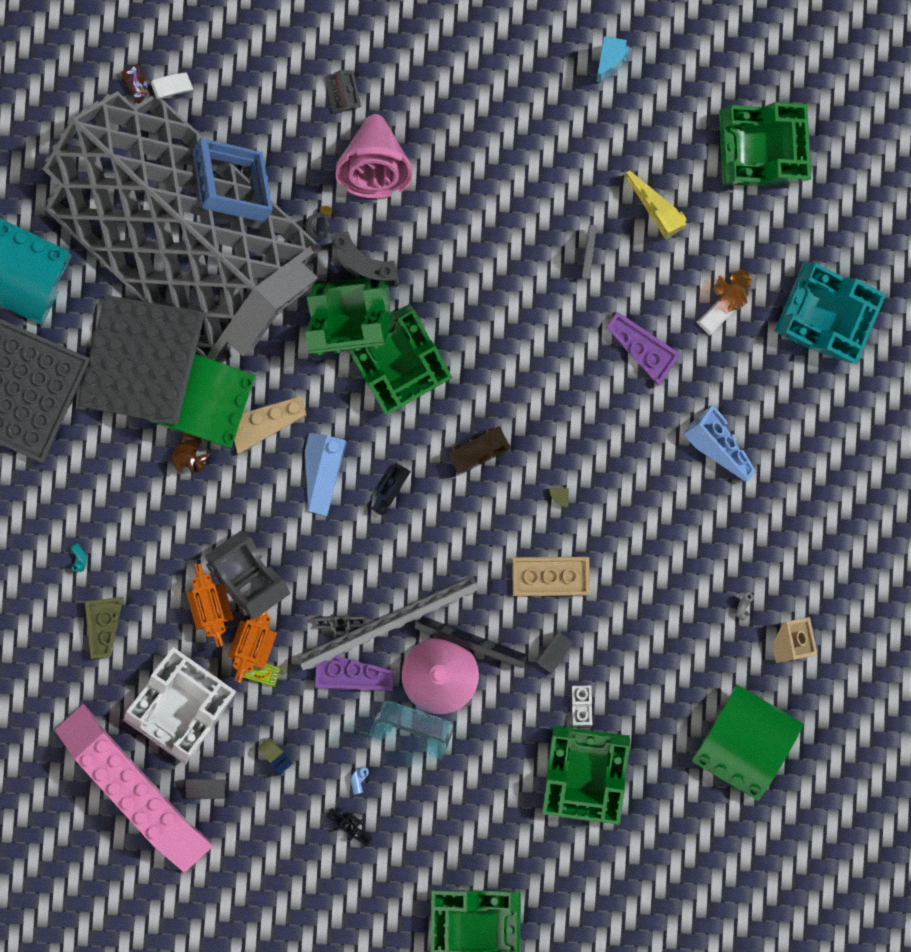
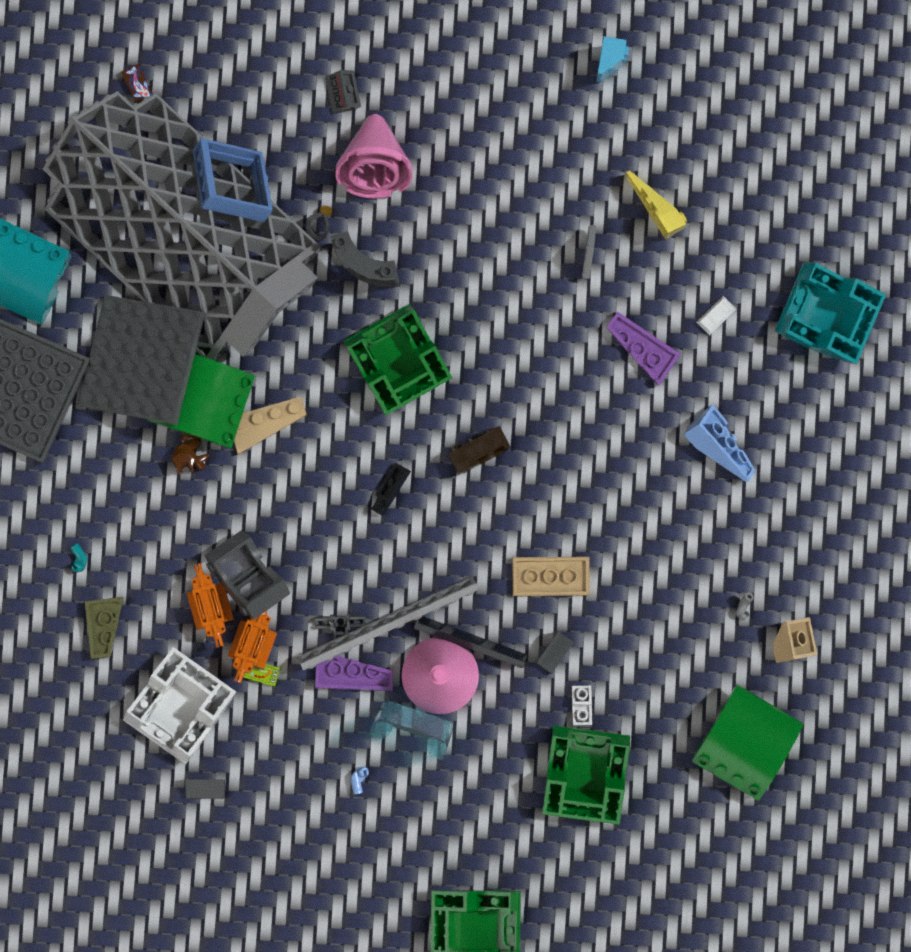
(131, 790): bright pink slope -> none
(171, 85): white slope -> none
(275, 756): leg -> none
(323, 464): light blue wedge -> none
(346, 820): black piece -> none
(348, 315): green slope -> none
(560, 496): olive tile -> none
(735, 293): clear orange animal -> none
(765, 144): green slope -> none

